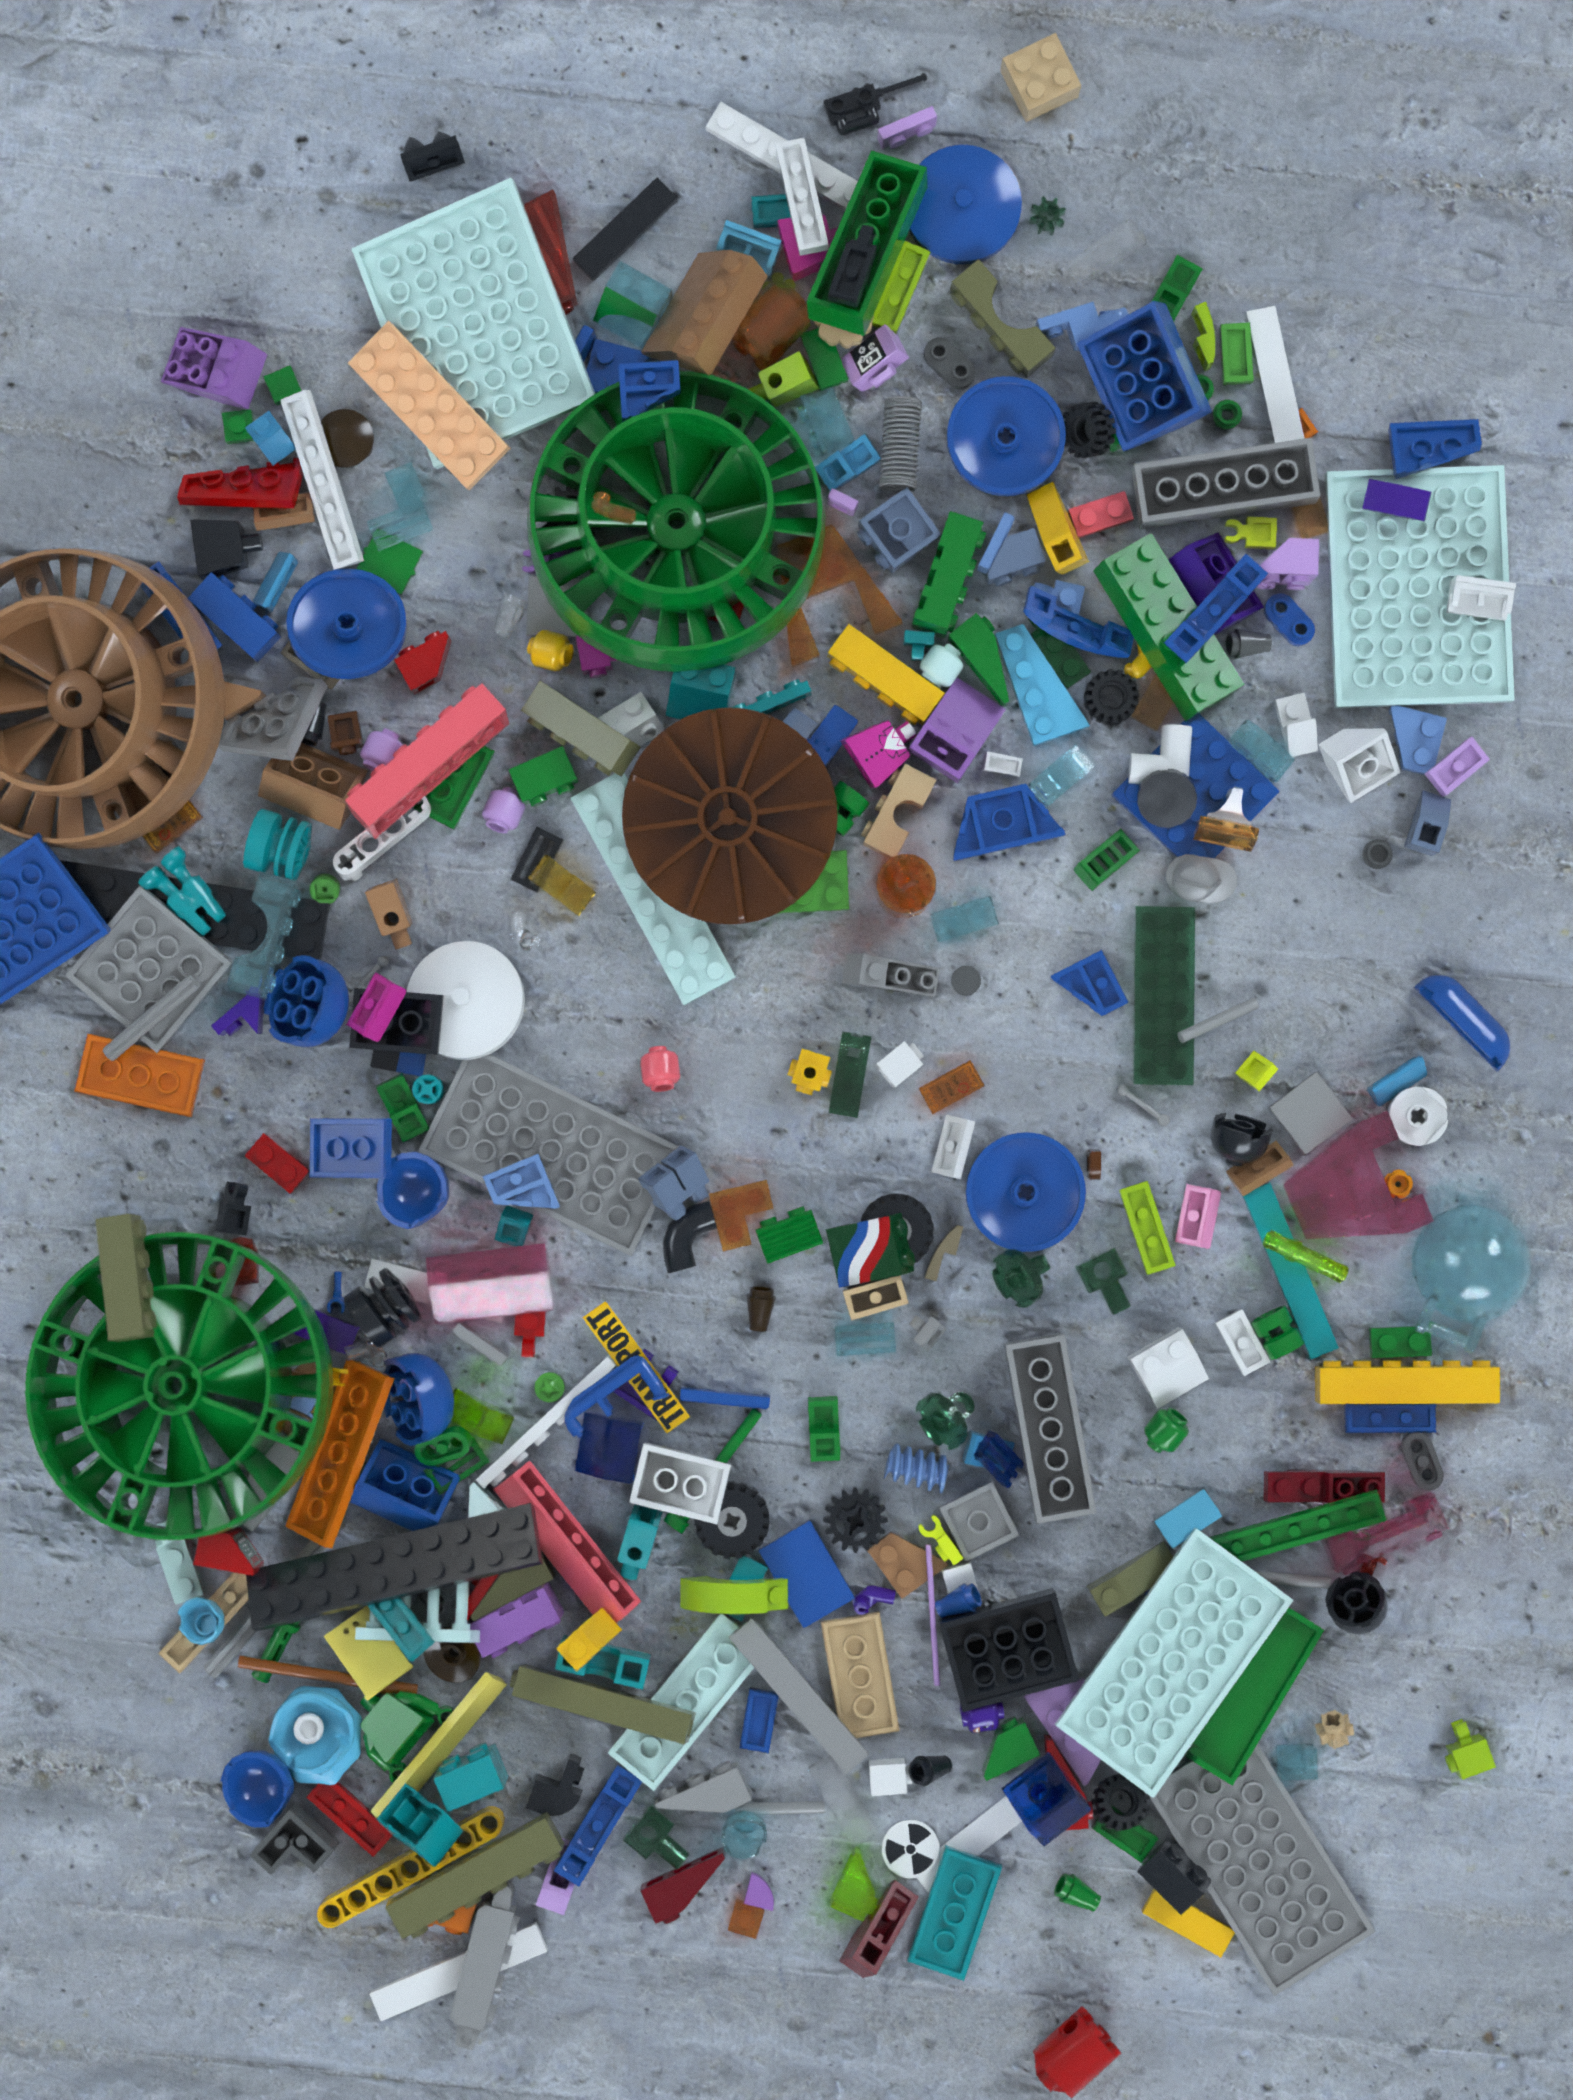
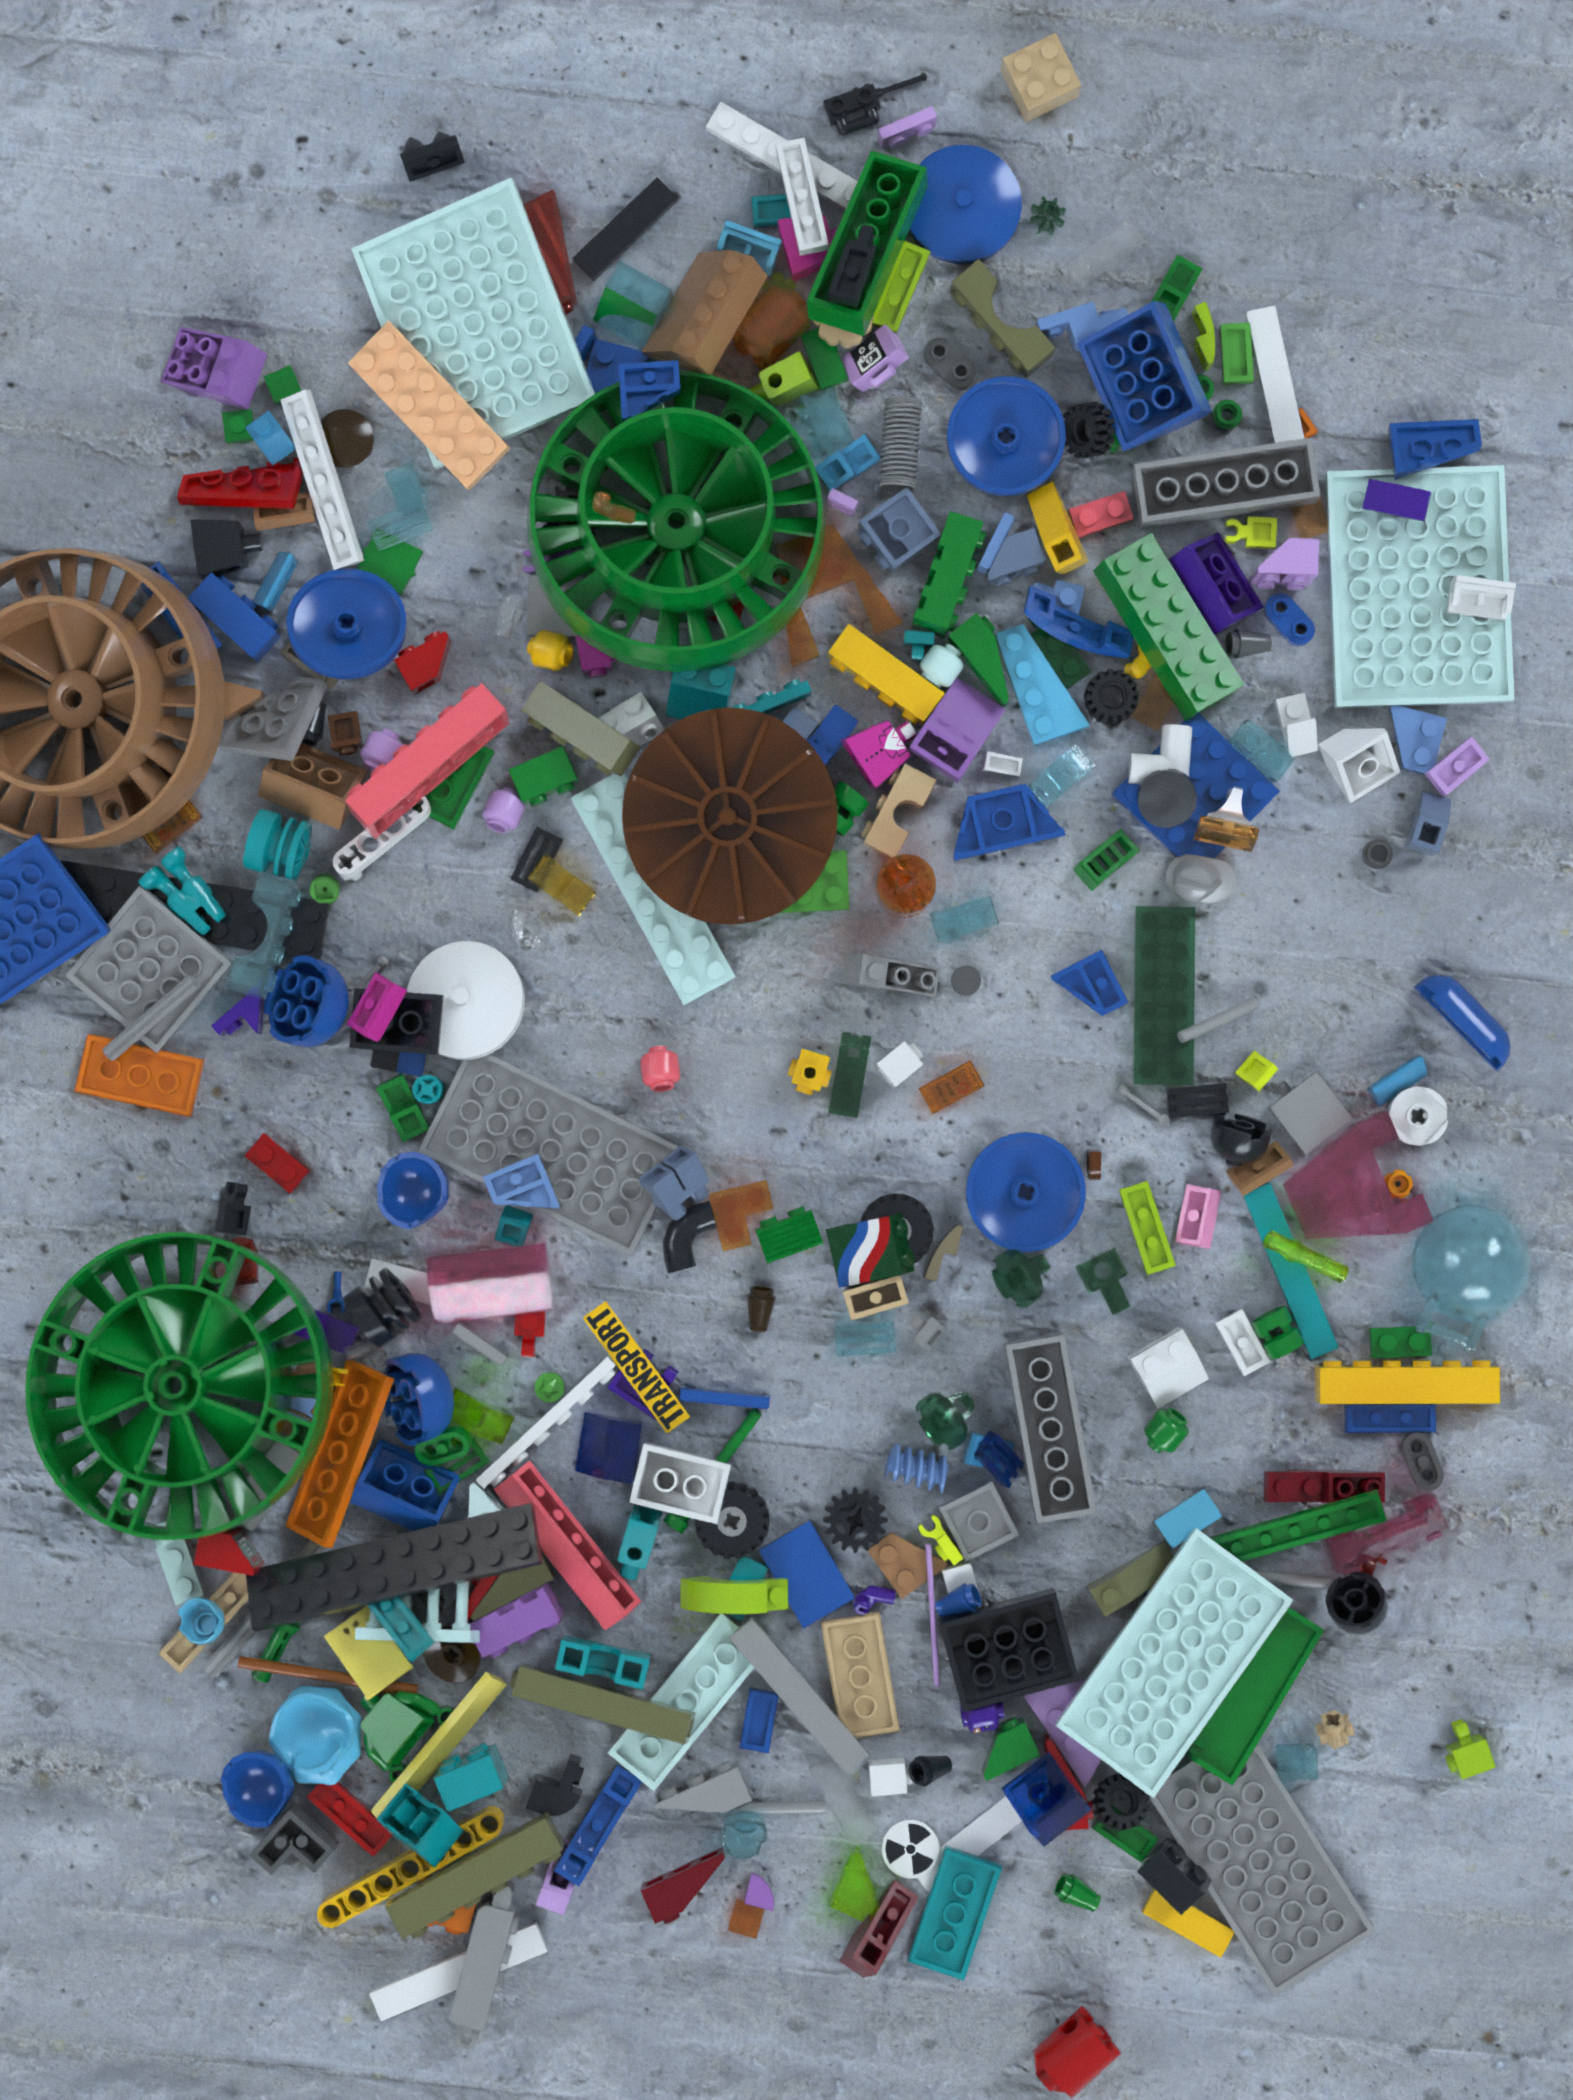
(125, 1277): olive brick -> none
(308, 1728): white tile -> none
(350, 1148): blue tile -> none
(389, 898): medium nougat torso -> none
(589, 1639): yellow slope -> none
(598, 1391): blue piece -> none
(661, 1843): clear green piece -> none
(824, 1428): green slope -> none
(953, 1147): white plate -> none
(1216, 608): blue slope -> none
(1223, 1097): none -> black tile

